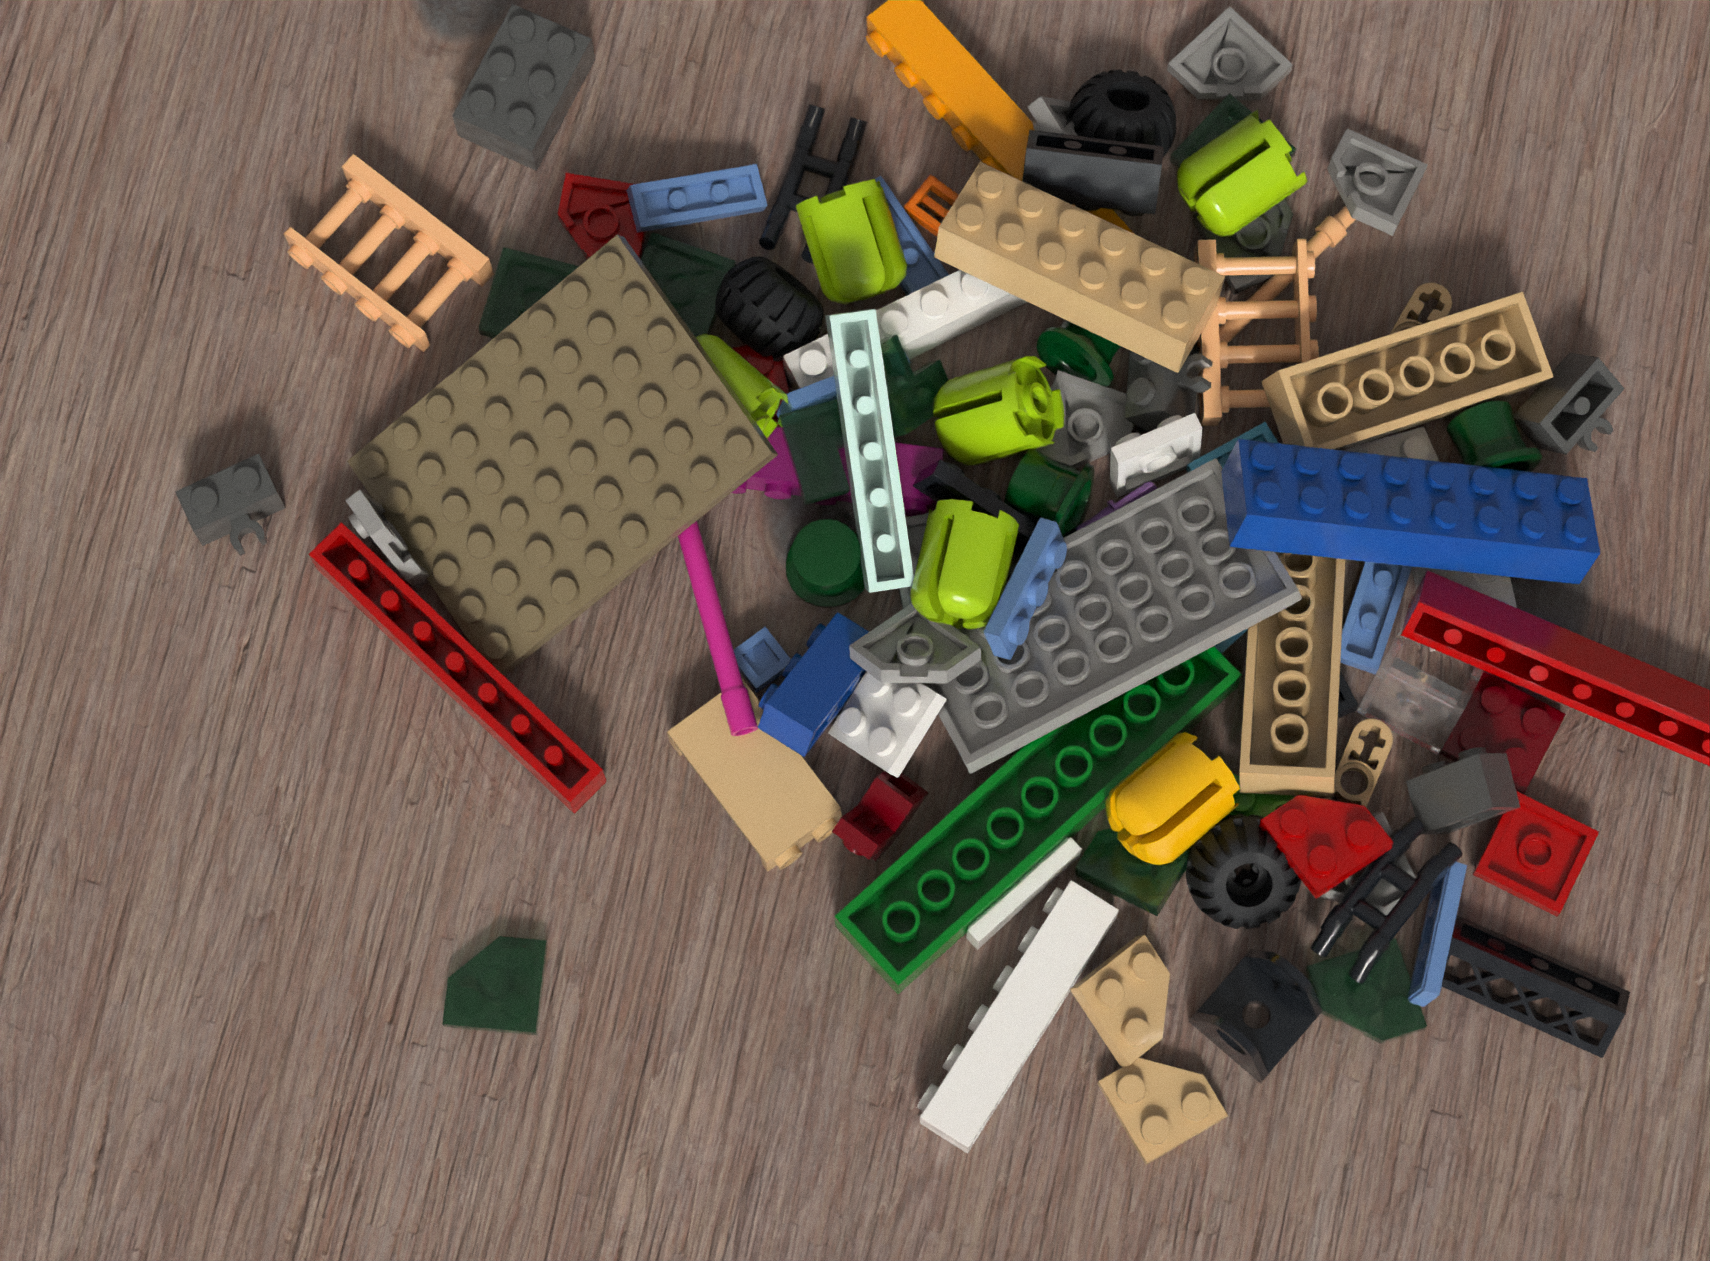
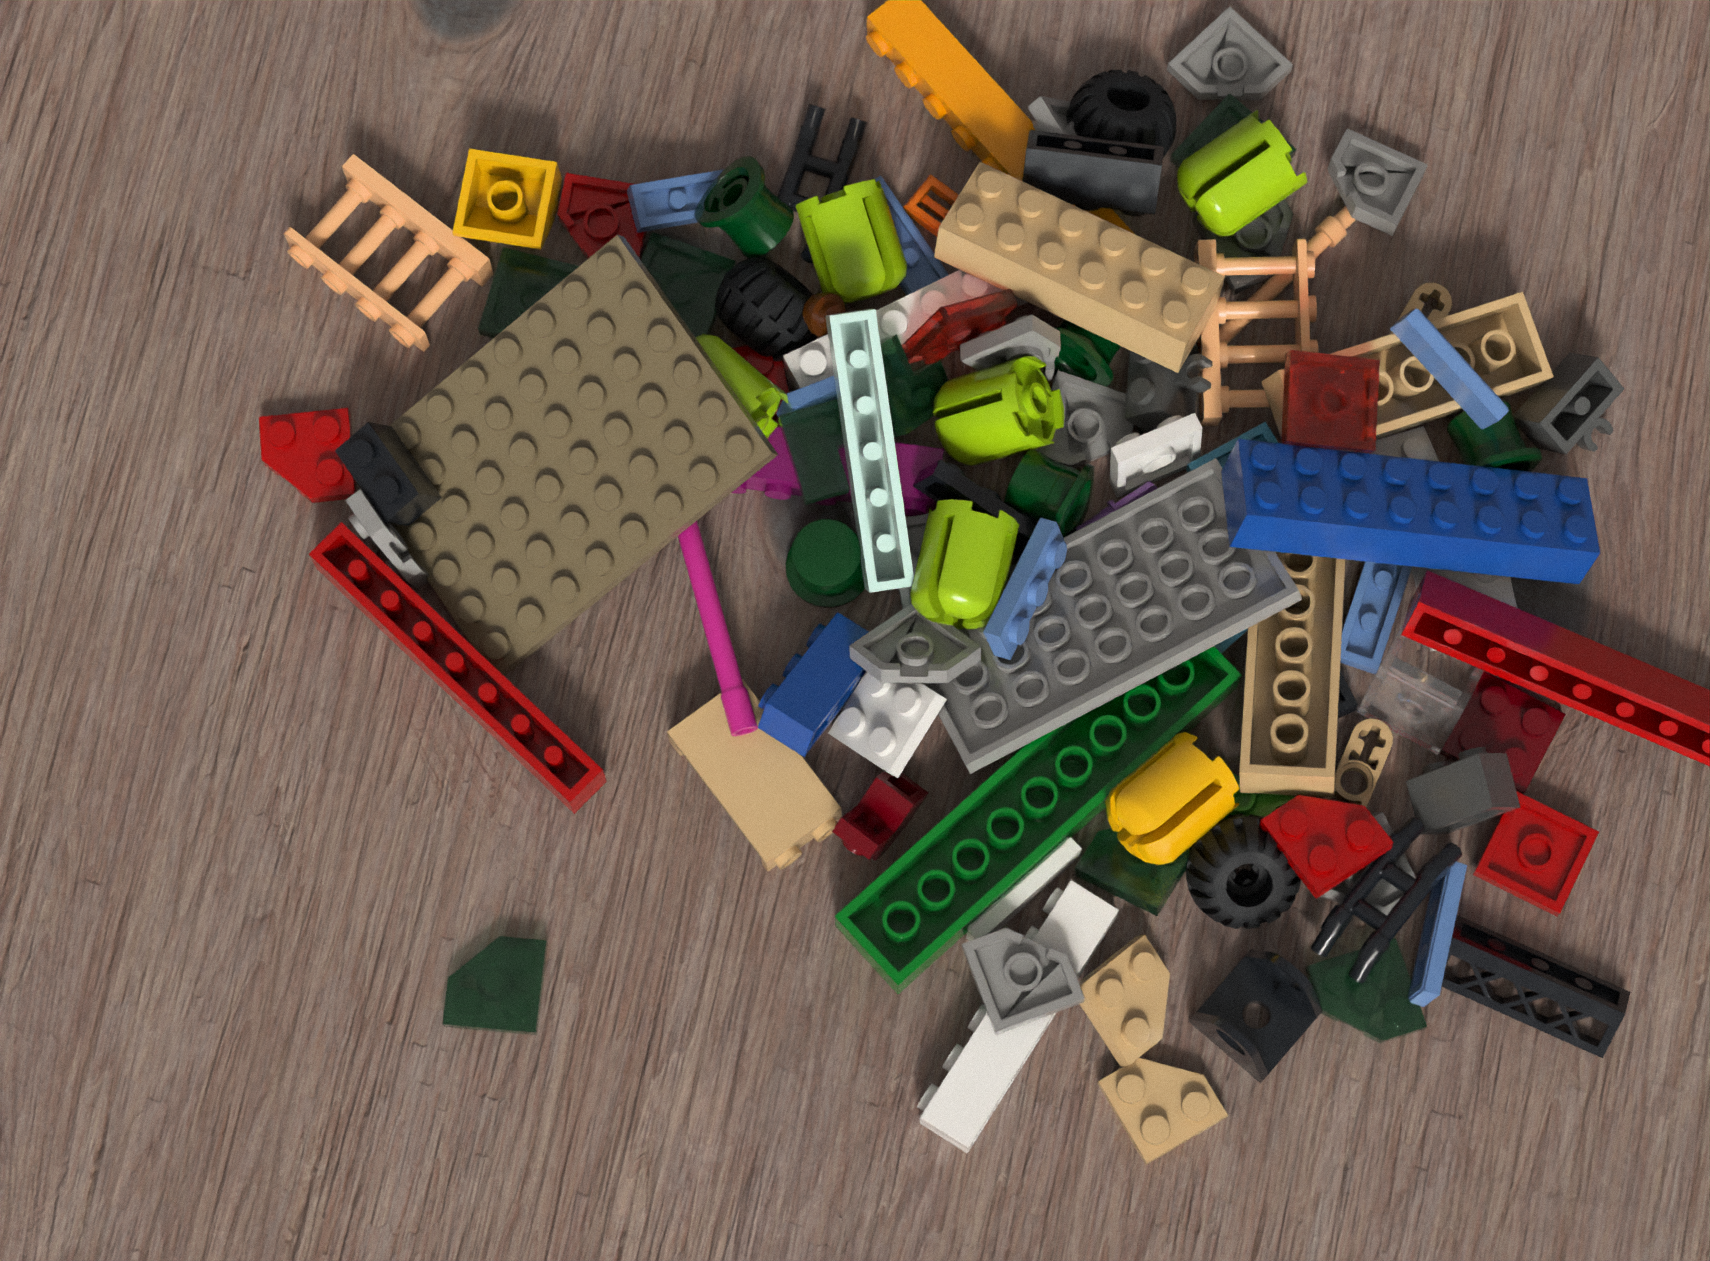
(231, 503): dark grey brick -> none
(303, 452): none -> red plate
(388, 474): none -> black brick
(507, 199): none -> yellow slope
(524, 87): dark grey brick -> none
(745, 208): none -> dark green piece
(761, 659): medium blue plate -> none
(819, 306): none -> reddish brown plate
(958, 324): none -> clear red plate
(1018, 339): none -> light grey plate
(1020, 979): none -> light grey plate
(1330, 401): none -> clear red plate
(1449, 369): none -> medium blue tile

